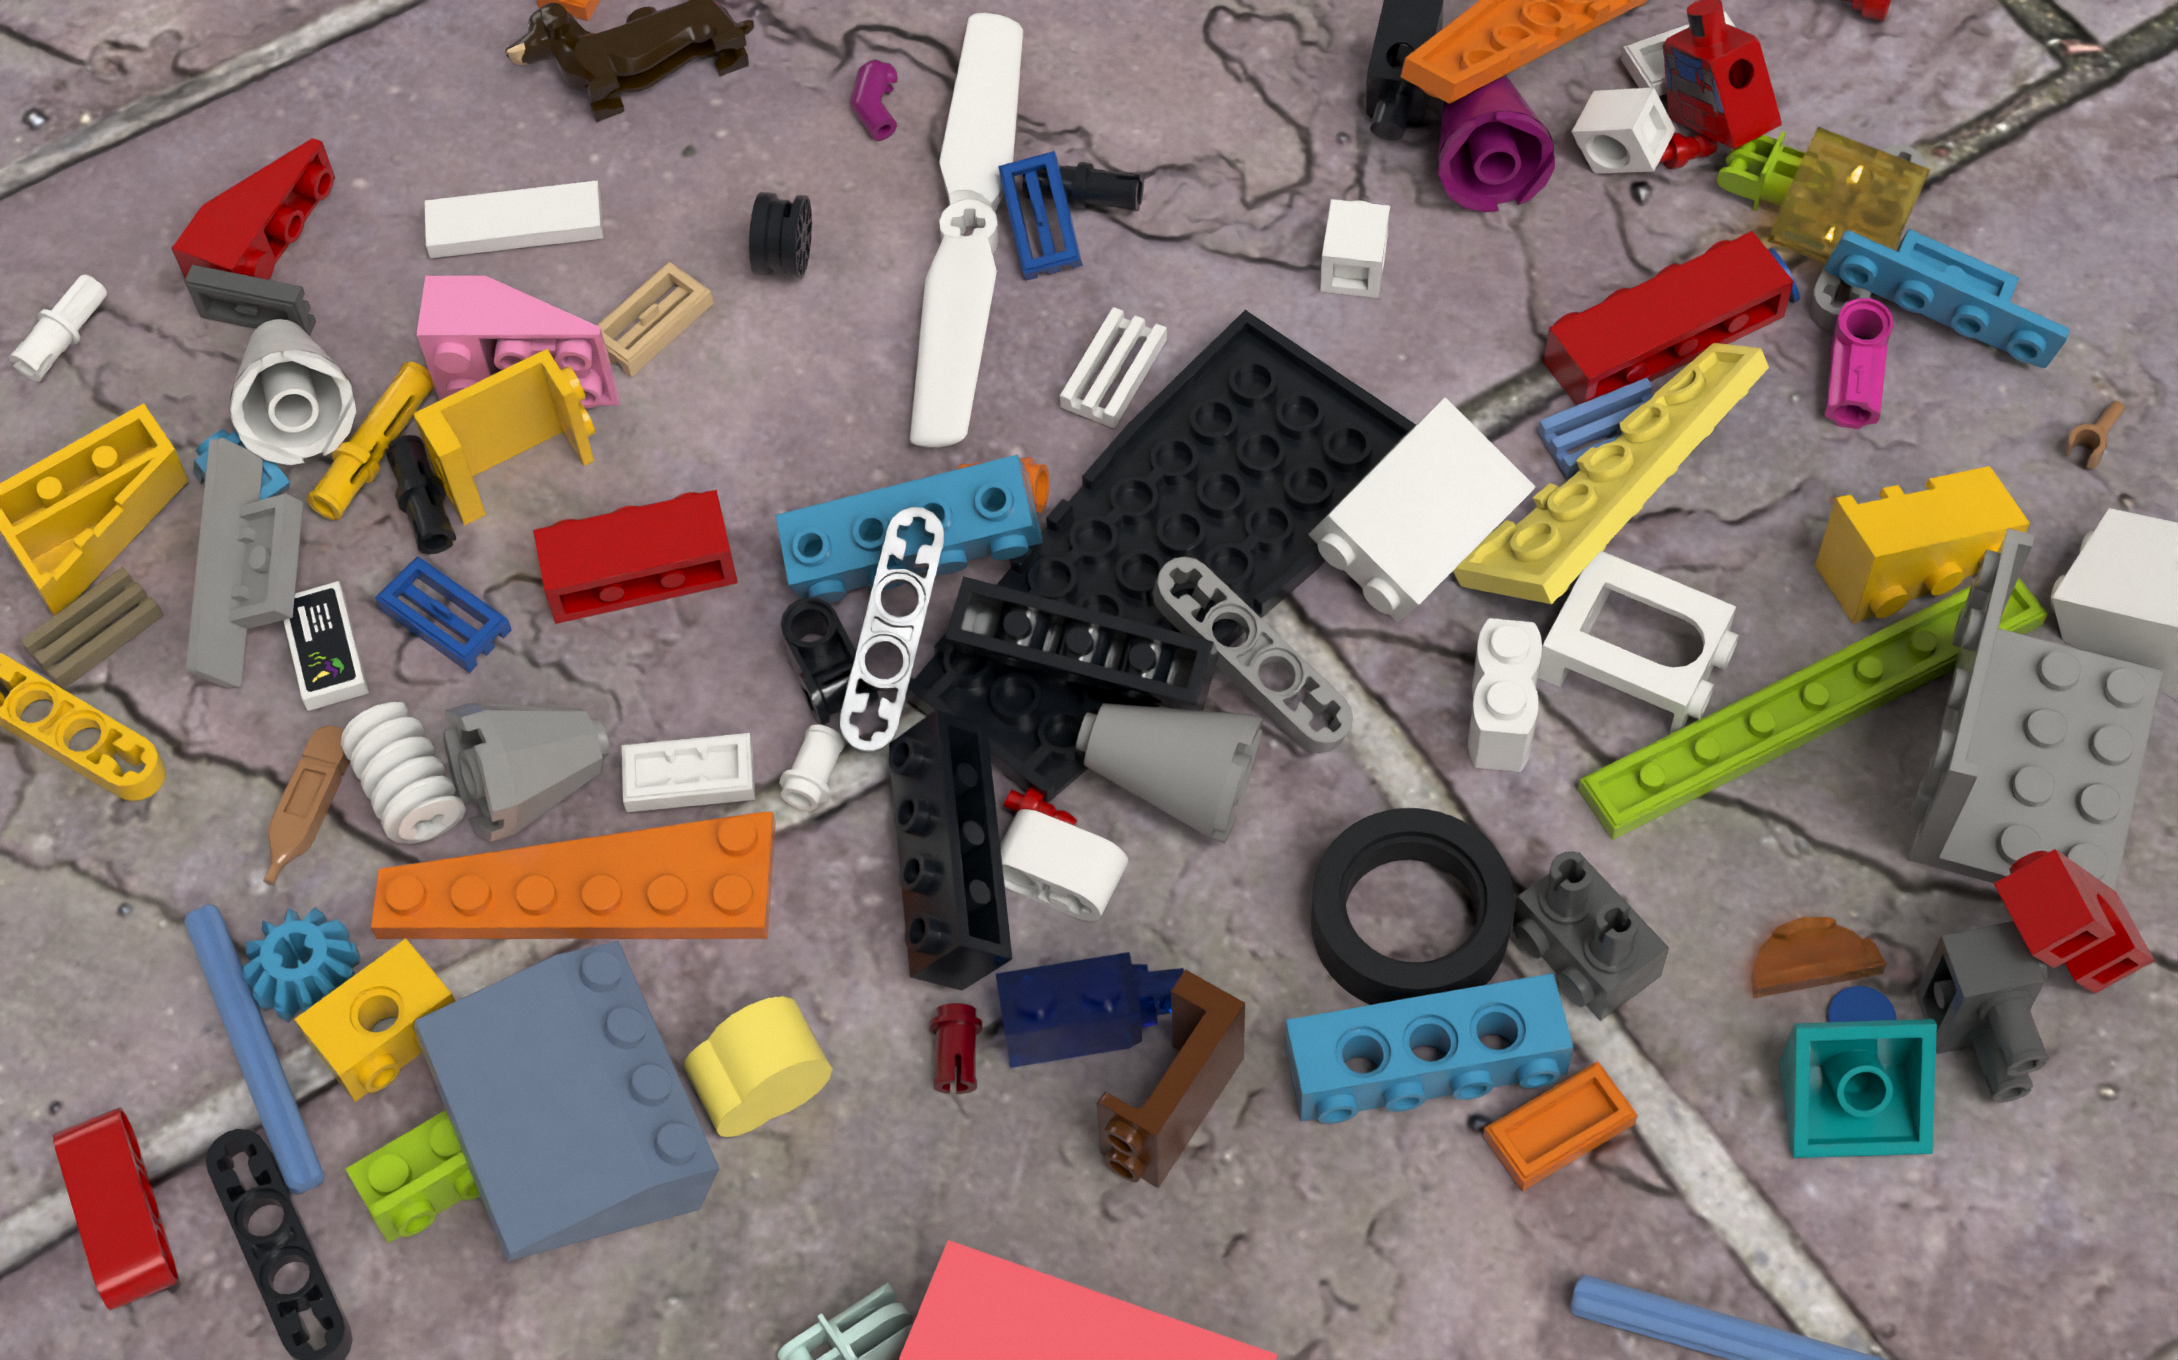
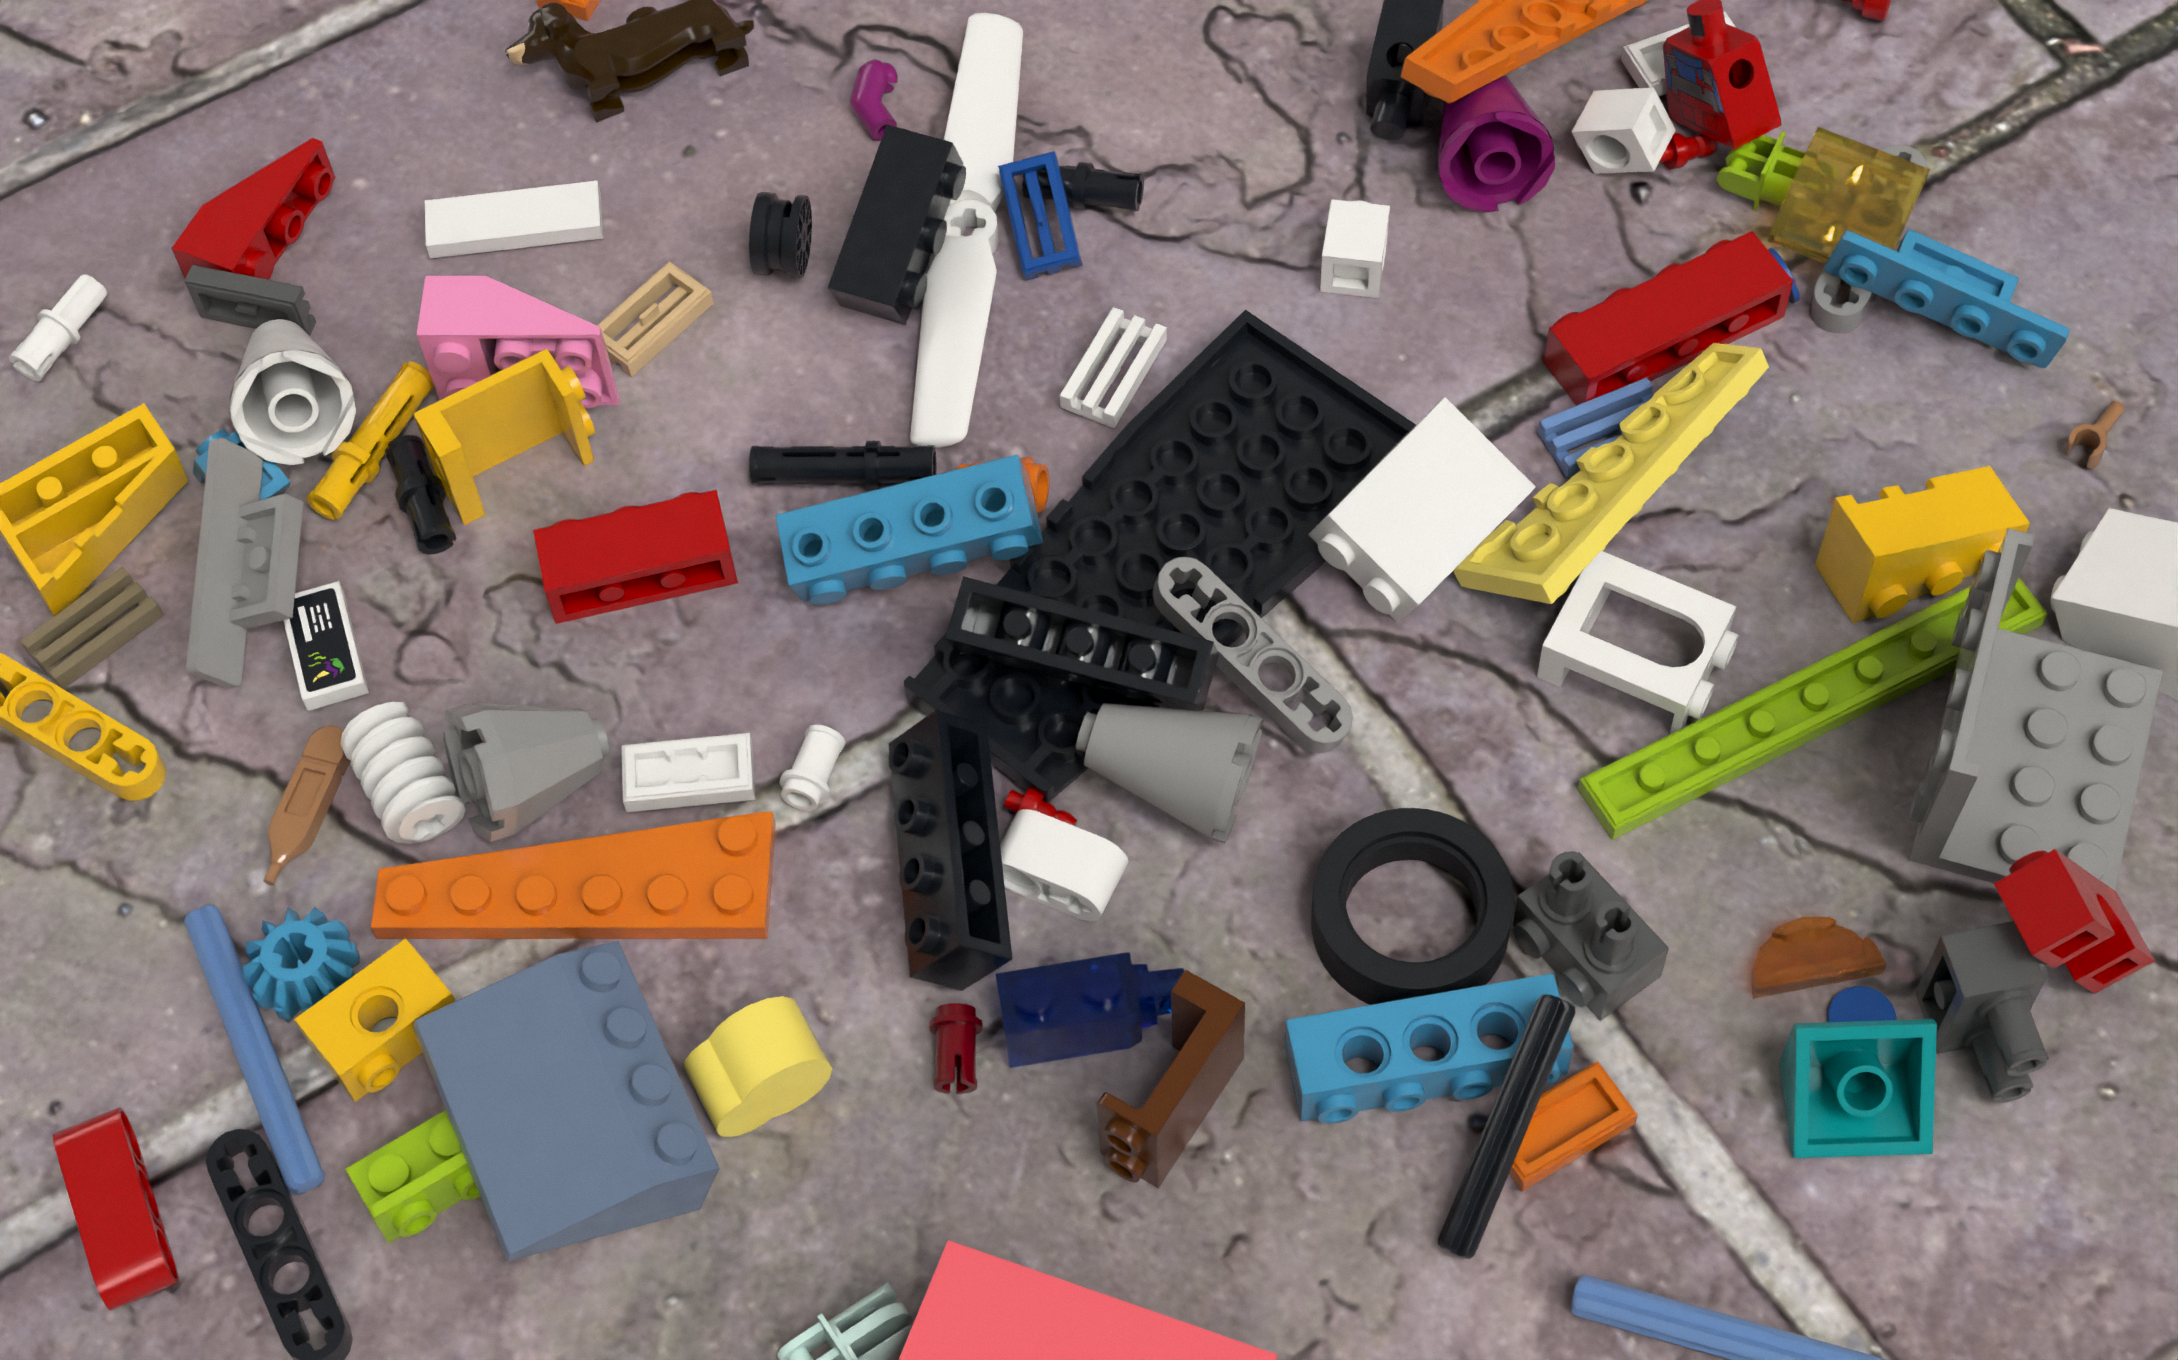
(477, 641): blue tile -> none
(823, 664): black piece -> none
(831, 465): none -> black pin
(897, 631): beam -> none
(898, 225): none -> black brick
(1504, 695): white brick -> none
(1506, 1126): none -> black axle
(1858, 364): dark pink piece -> none

